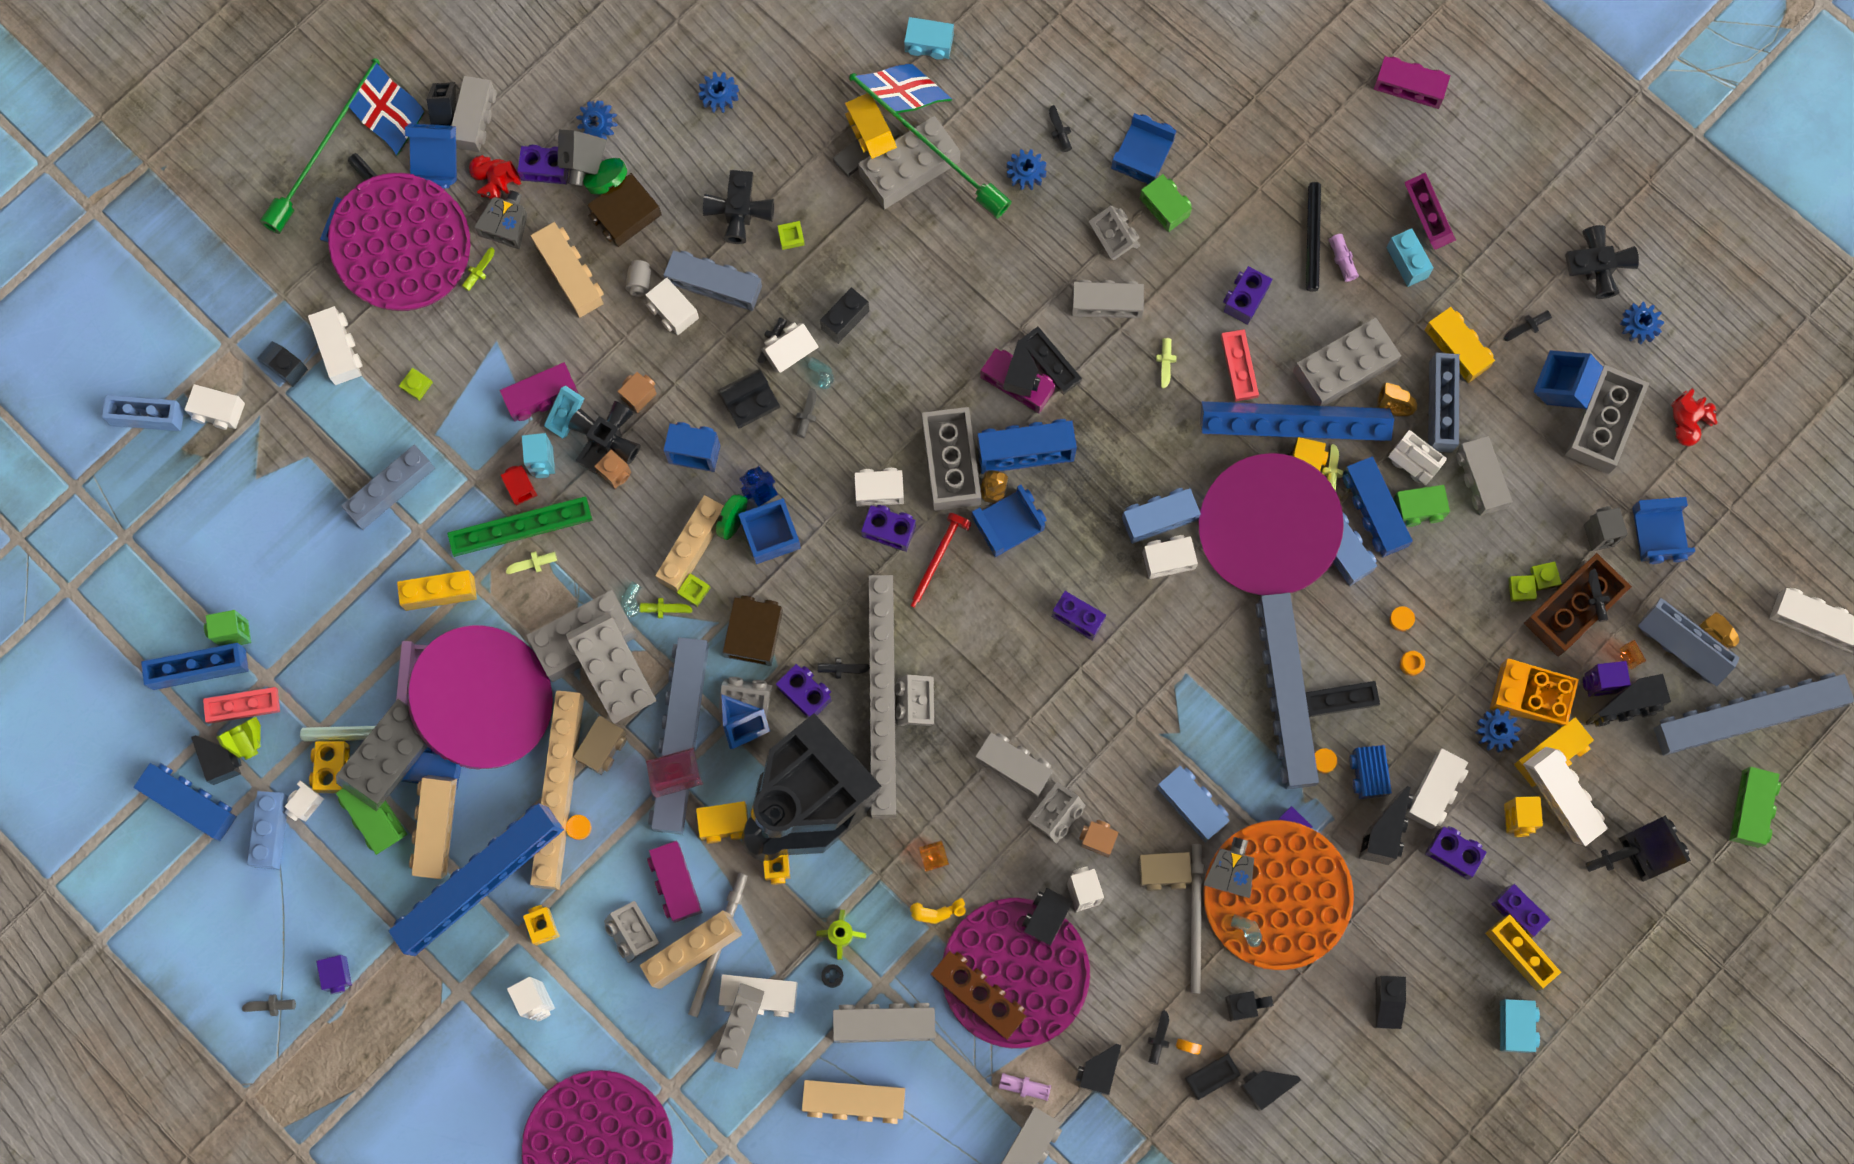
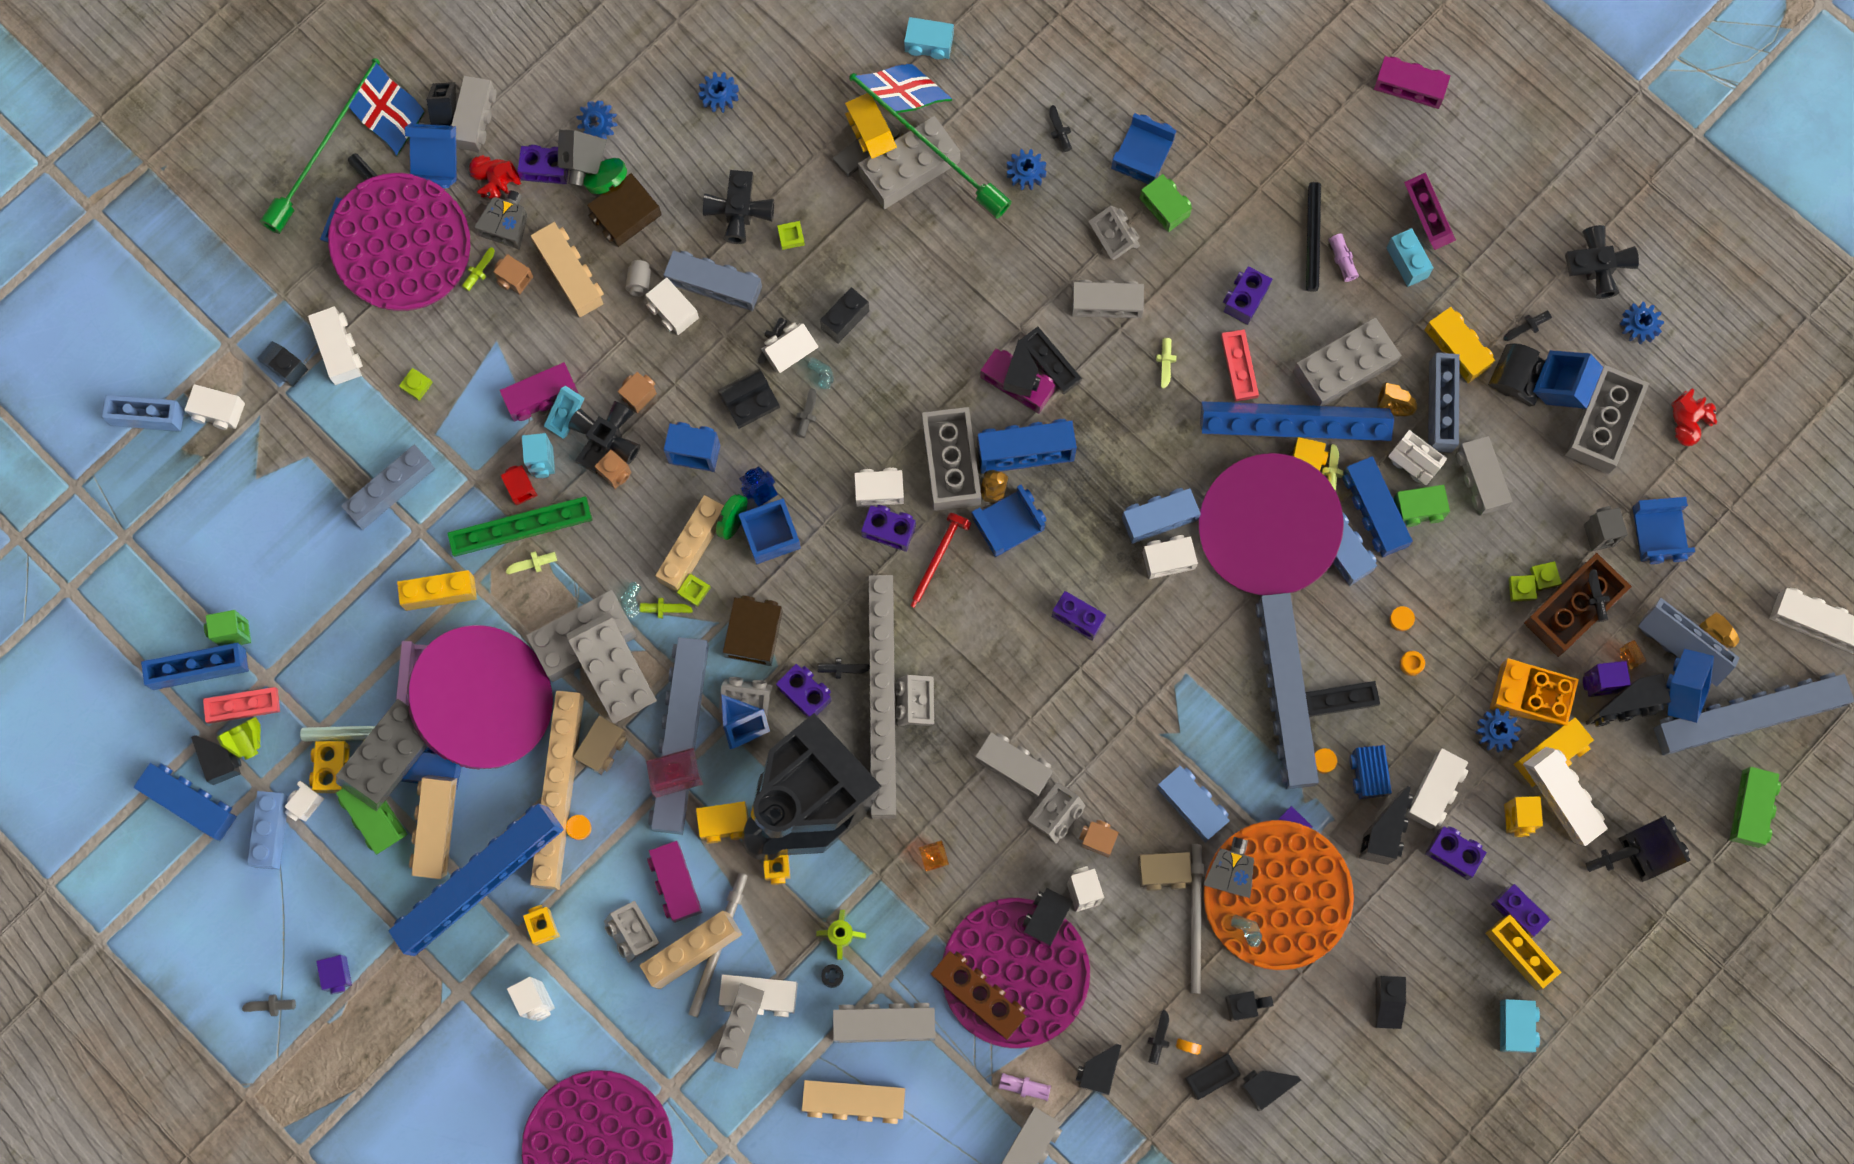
(512, 274): none -> medium nougat brick
(935, 916): yellow arm -> none
(1518, 373): none -> black brick
(1689, 685): none -> blue piece

